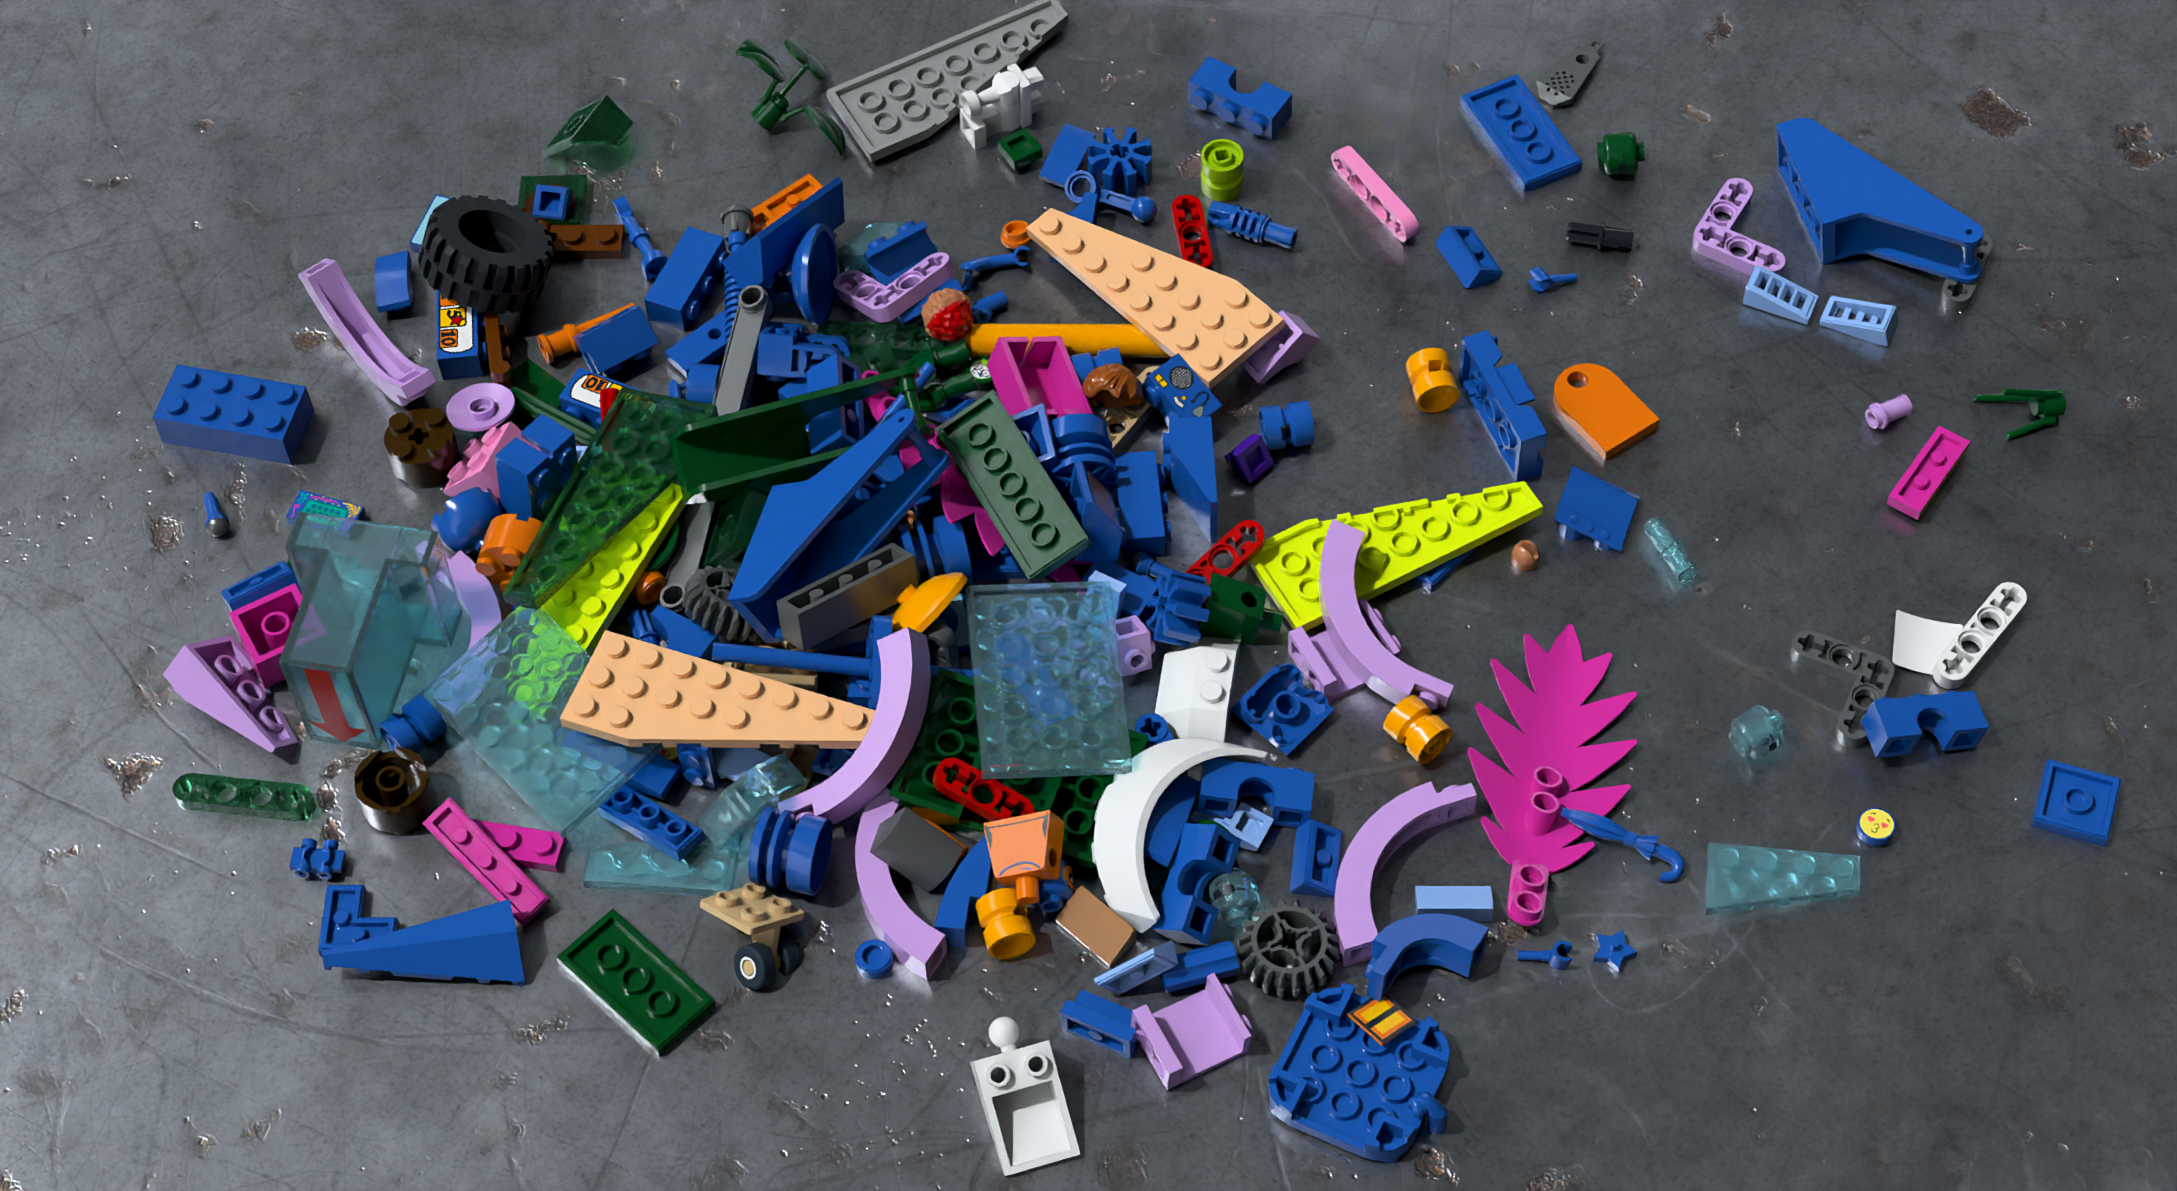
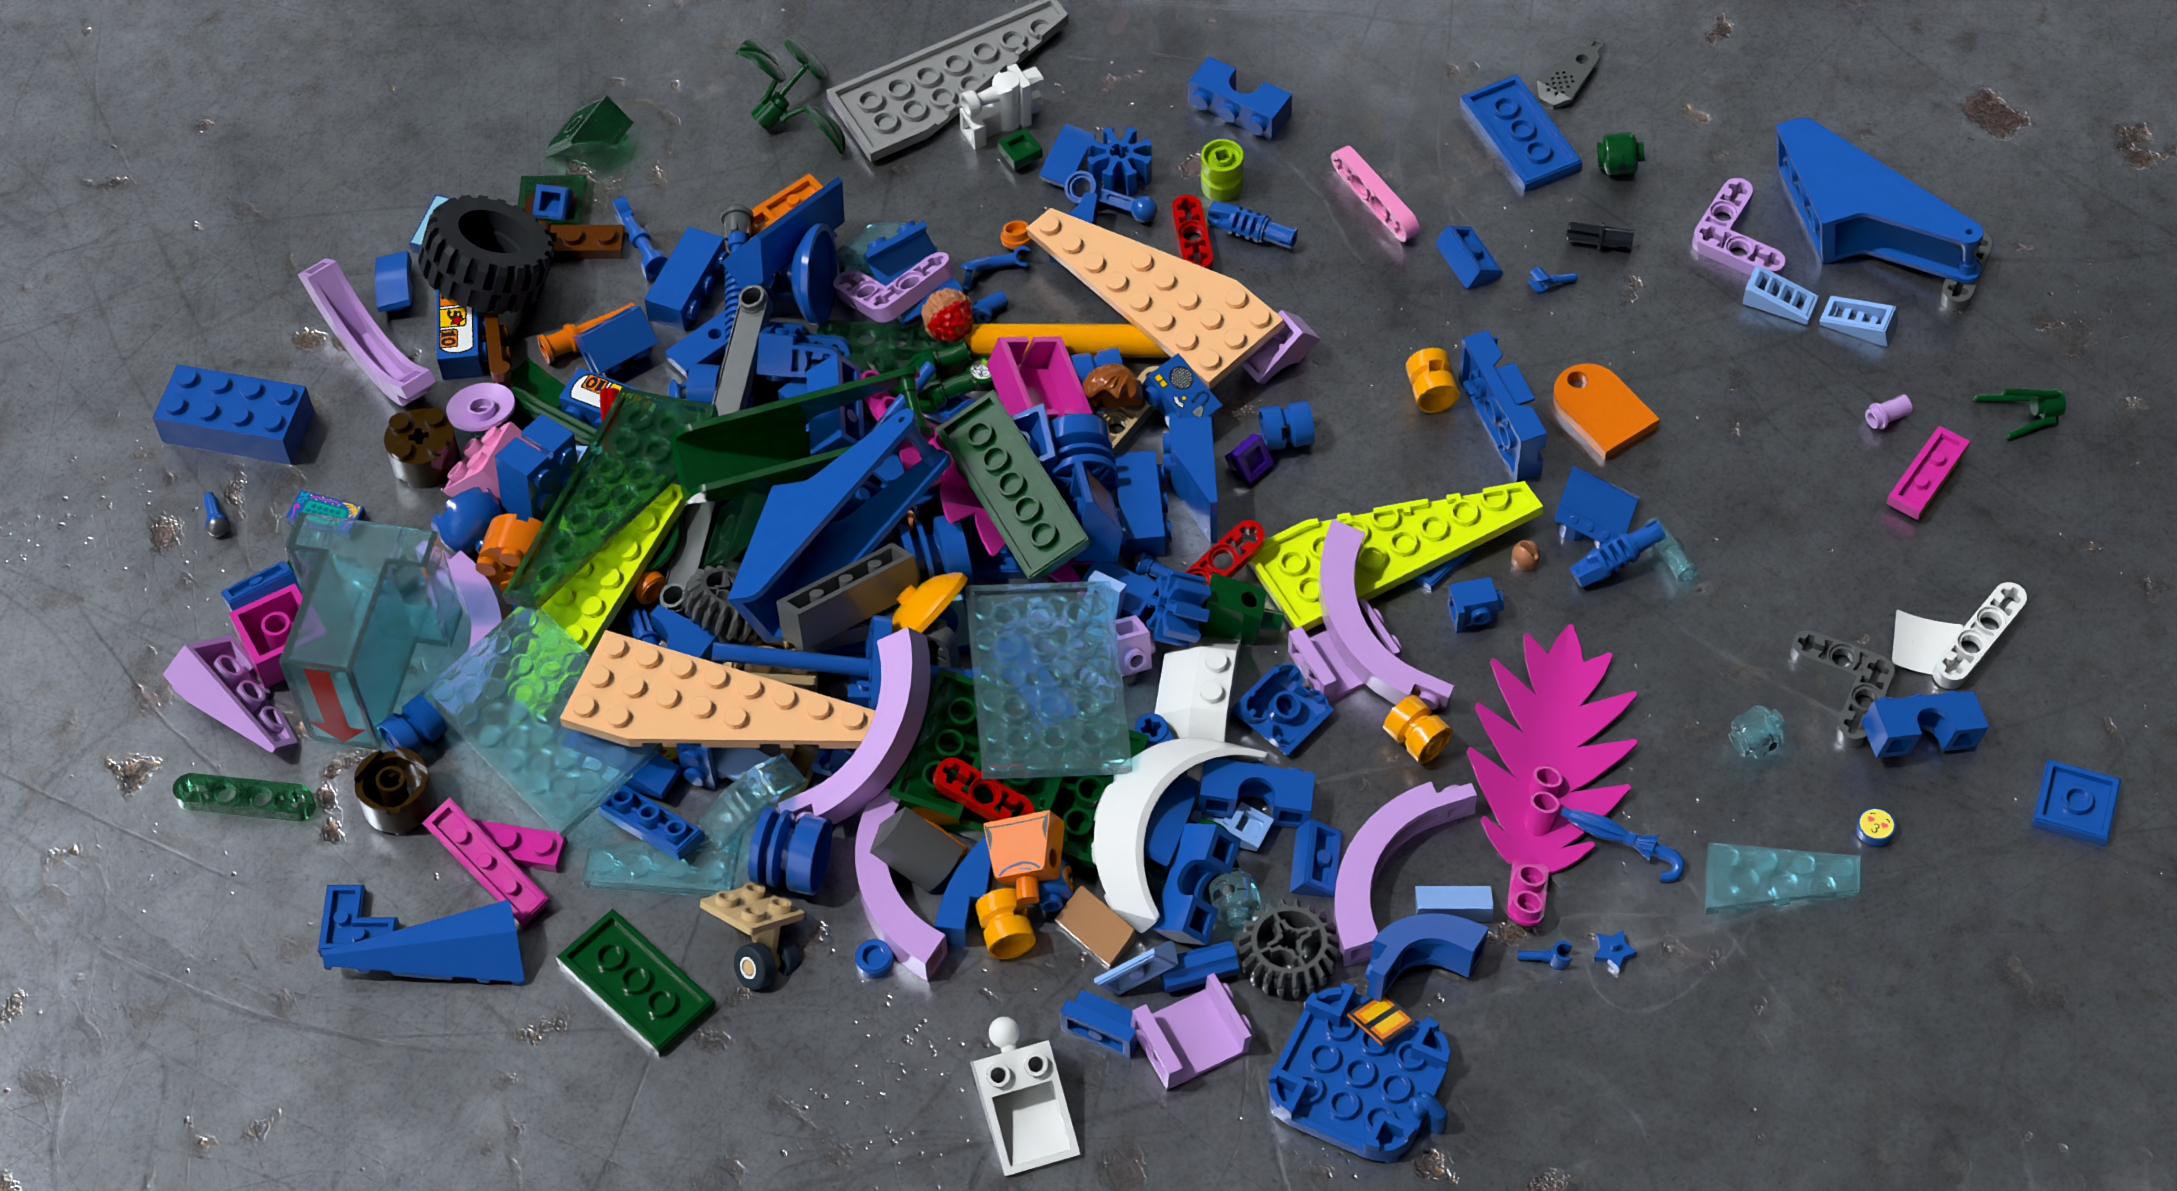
(317, 861): blue piece -> none
(1474, 602): none -> blue brick
(1616, 554): none -> blue hinge

